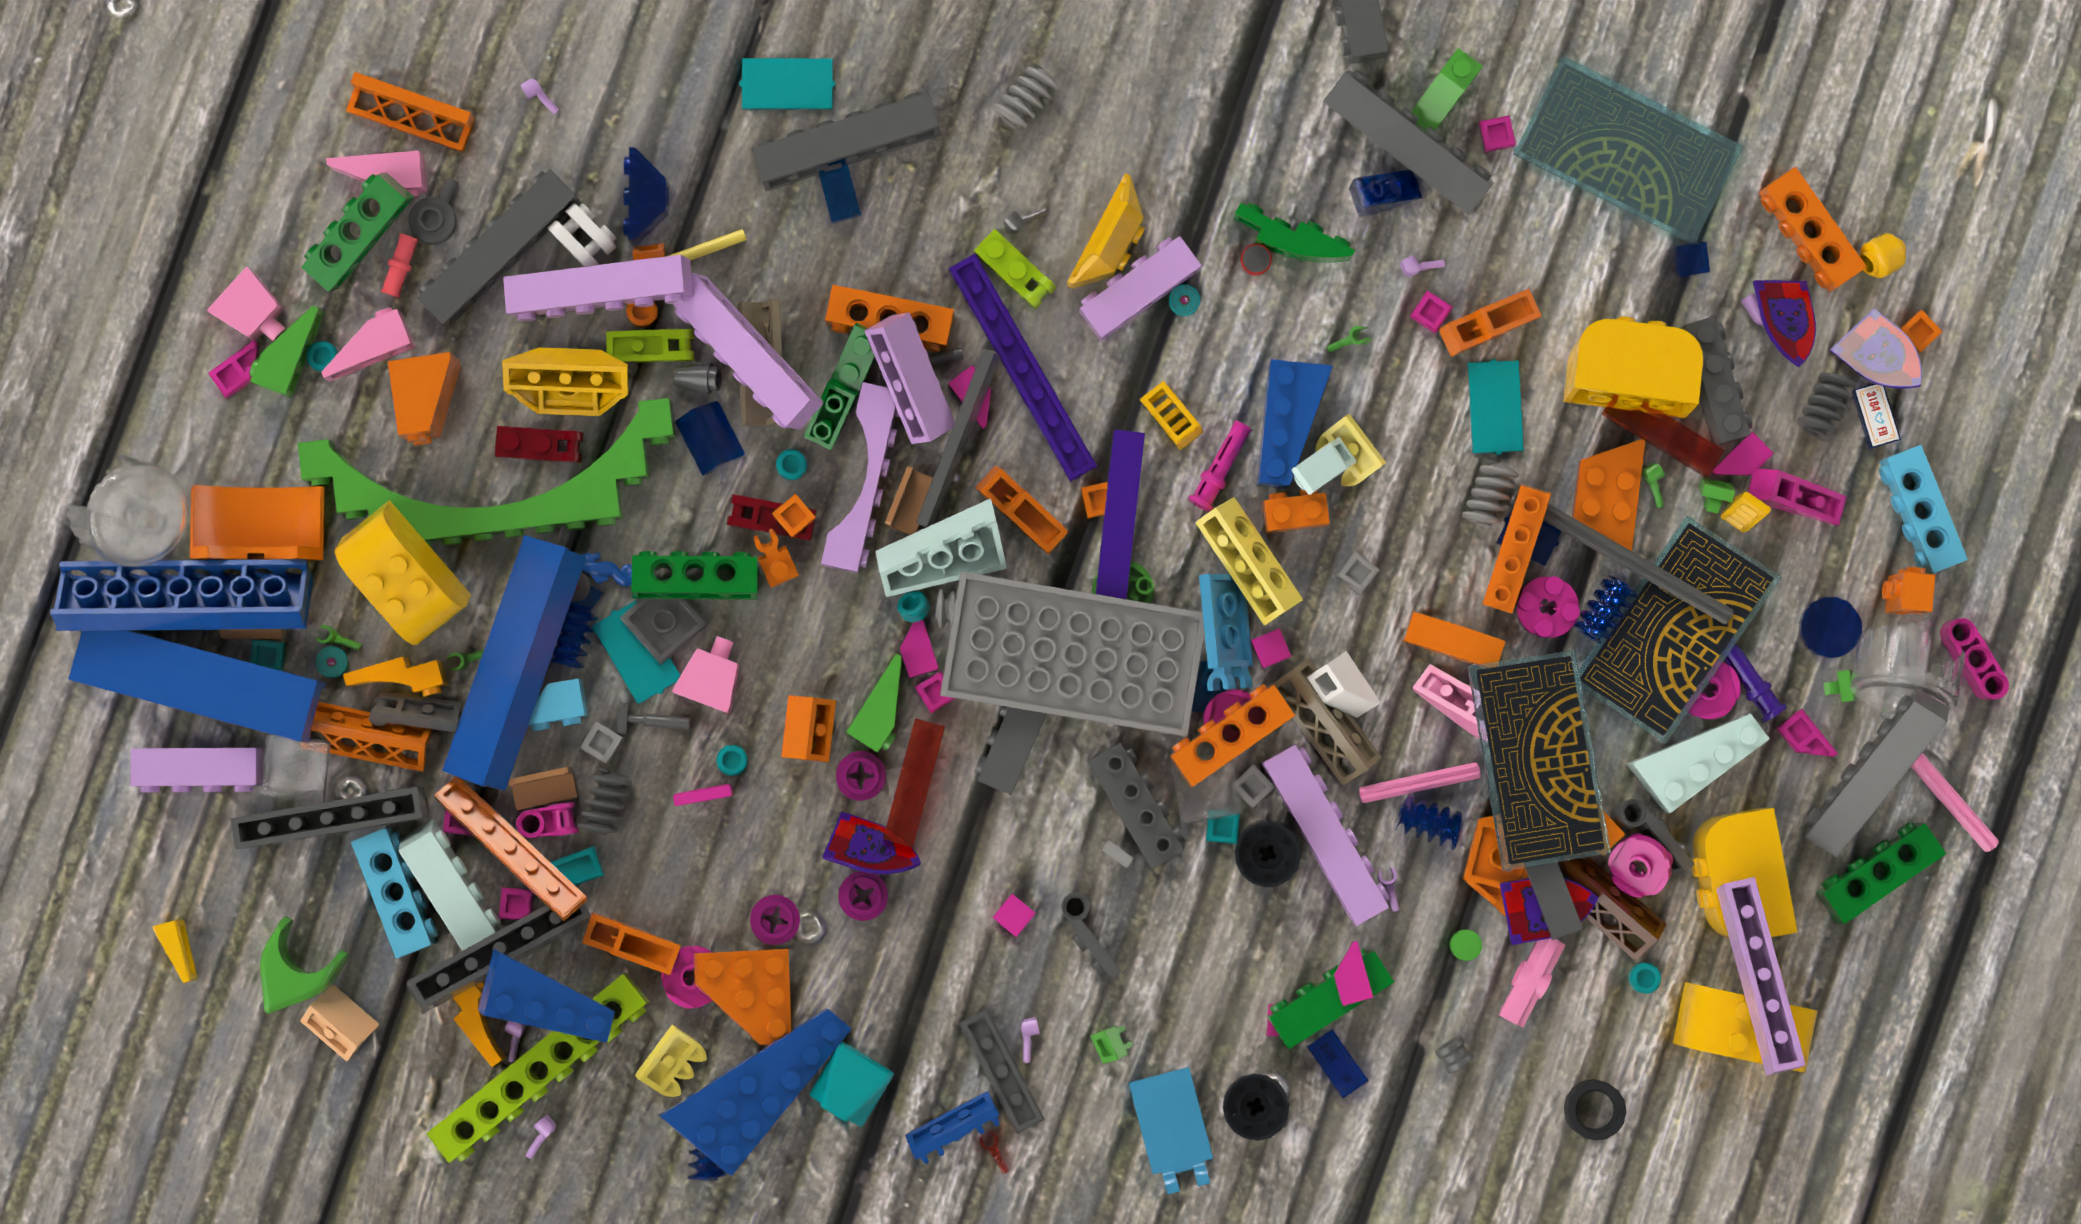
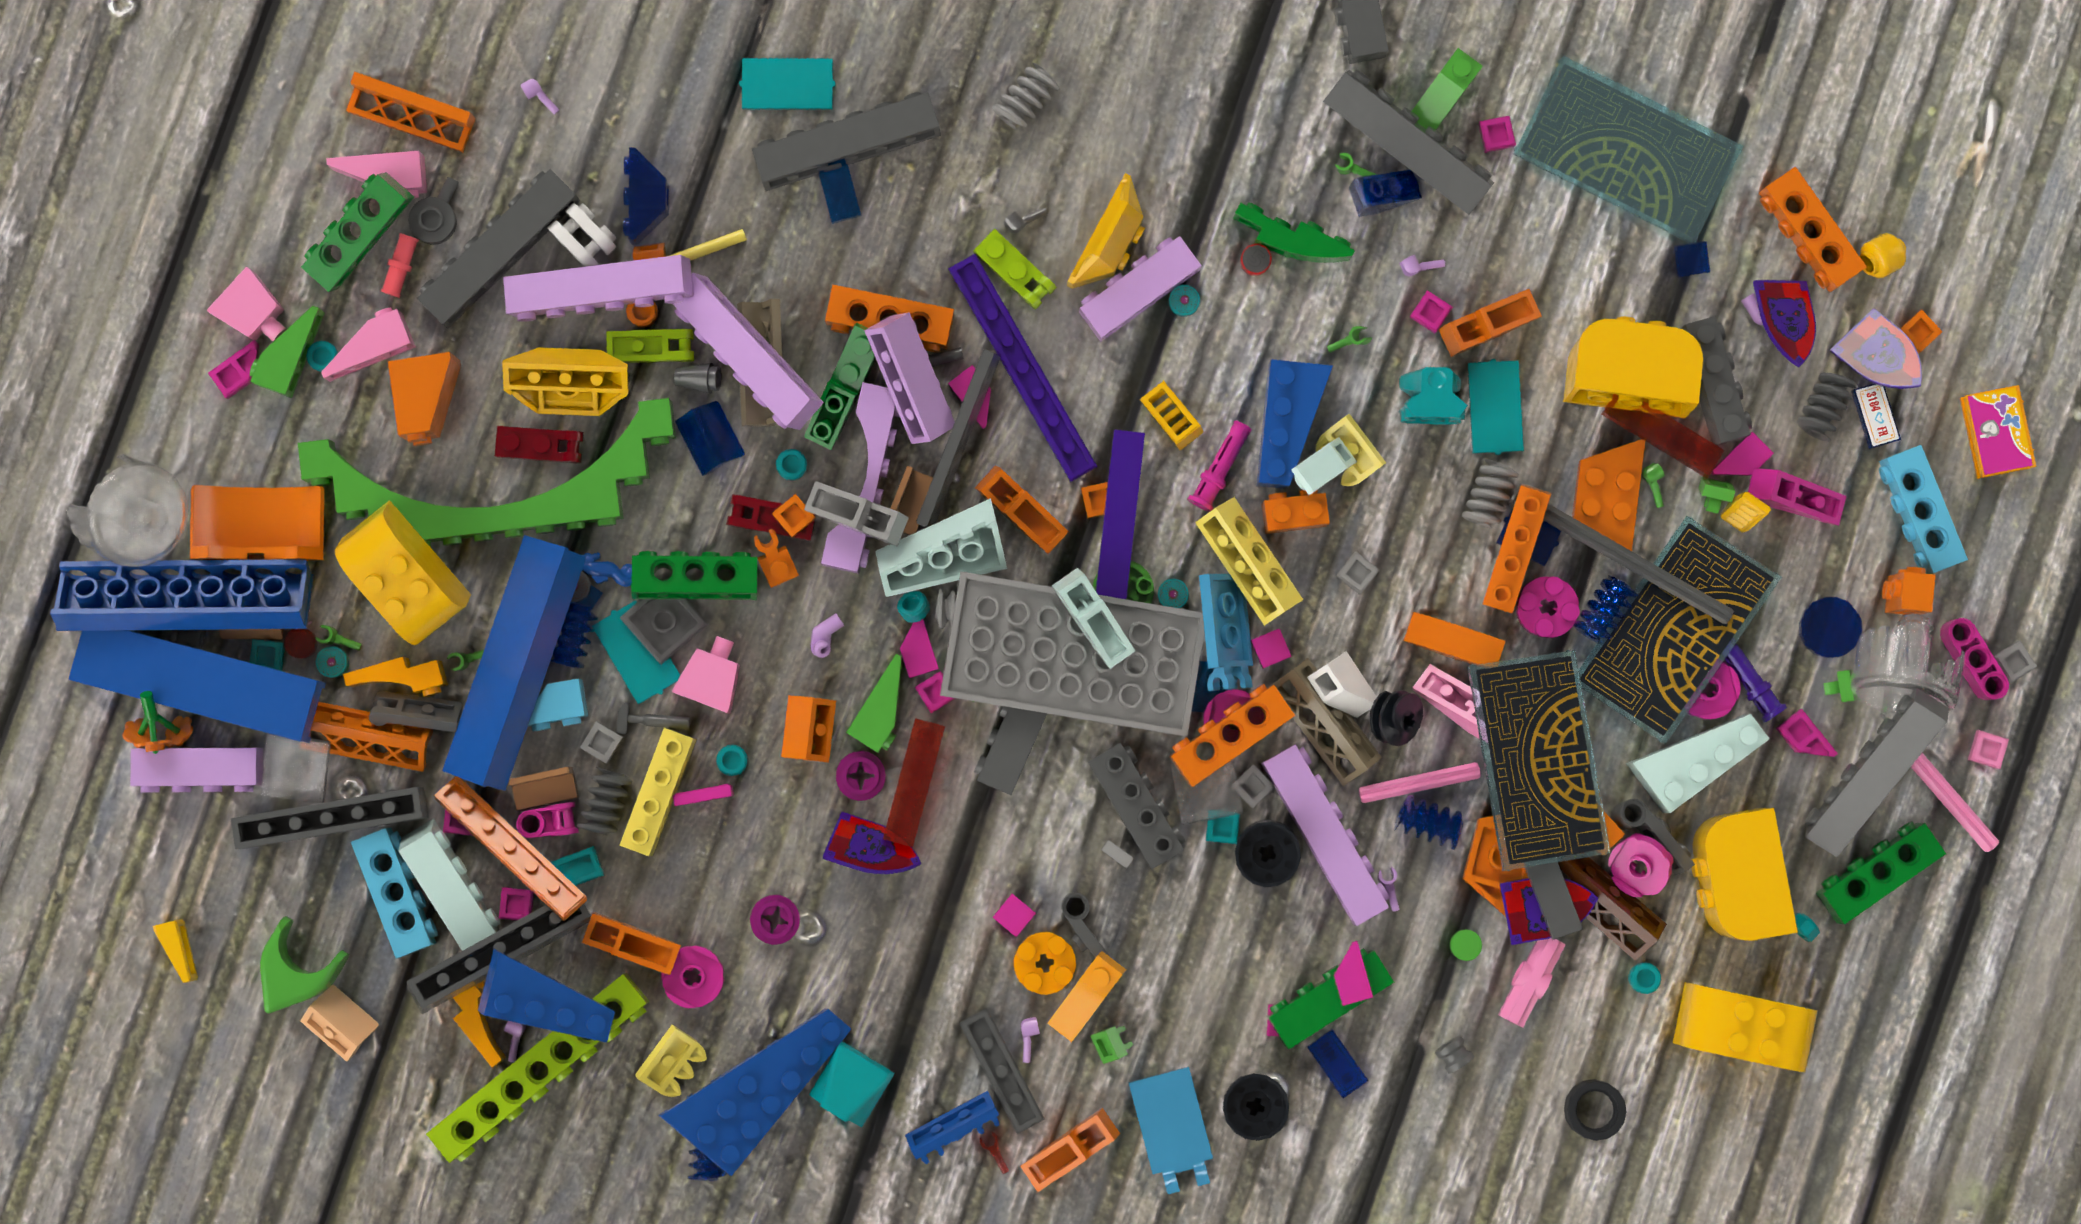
(144, 731): none -> orange plant
(300, 643): none -> clear red tile
(545, 1127): lavender hand -> none
(657, 792): none -> light yellow brick
(749, 989): orange plate -> none
(822, 635): none -> lavender arm
(848, 893): magenta gear -> none
(856, 513): none -> light grey slope
(1059, 973): none -> light orange plate
(1070, 1150): none -> orange slope
(1086, 996): none -> light orange slope
(1093, 617): none -> light aqua slope
(1173, 593): none -> teal tile
(1356, 169): none -> bright green hand
(1396, 717): none -> black piece
(1432, 397): none -> teal piece
(1760, 976): lavender brick -> none
(1806, 927): none -> teal tile
(1988, 749): none -> bright pink tile
(1998, 431): none -> piece
(2015, 661): none -> light grey tile

